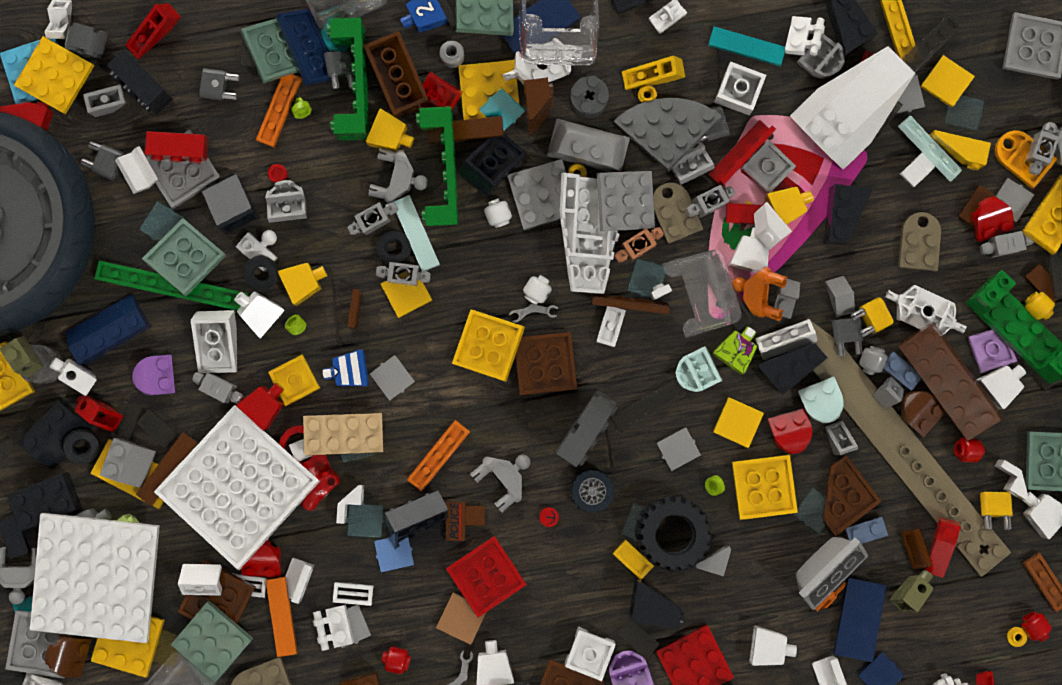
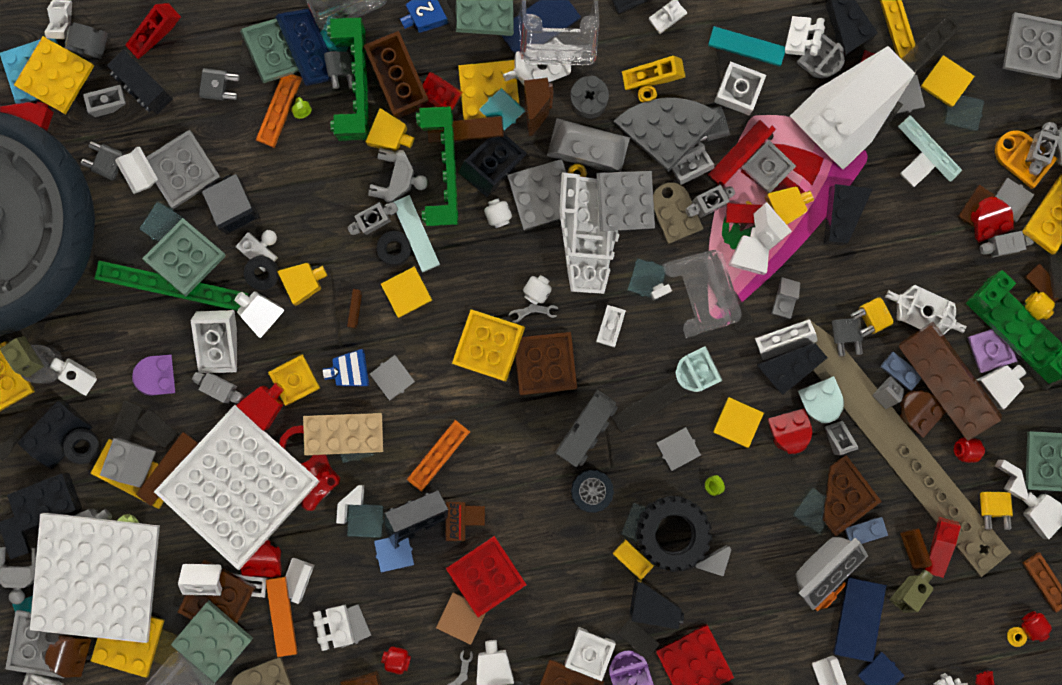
(89, 408): red torso -> none
(106, 330): dark blue slope -> none
(176, 147): red brick -> none
(277, 173): red tile -> none
(285, 202): light grey slope -> none
(295, 325): lime tile -> none
(298, 450): white tile -> none
(352, 593): white tile -> none
(383, 272): light grey piece -> none
(446, 52): light grey head -> none
(507, 474): light grey connector -> none
(549, 517): red tile -> none
(630, 303): reddish brown tile -> none
(650, 238): nougat piece -> none
(737, 350): lime torso -> none
(757, 290): orange connector -> none
(764, 487): yellow plate -> none
(769, 647): white torso -> none
(841, 296): light grey slope -> none
(873, 360): light grey head -> none
(920, 244): dark tan plate -> none
(963, 149): yellow slope -> none

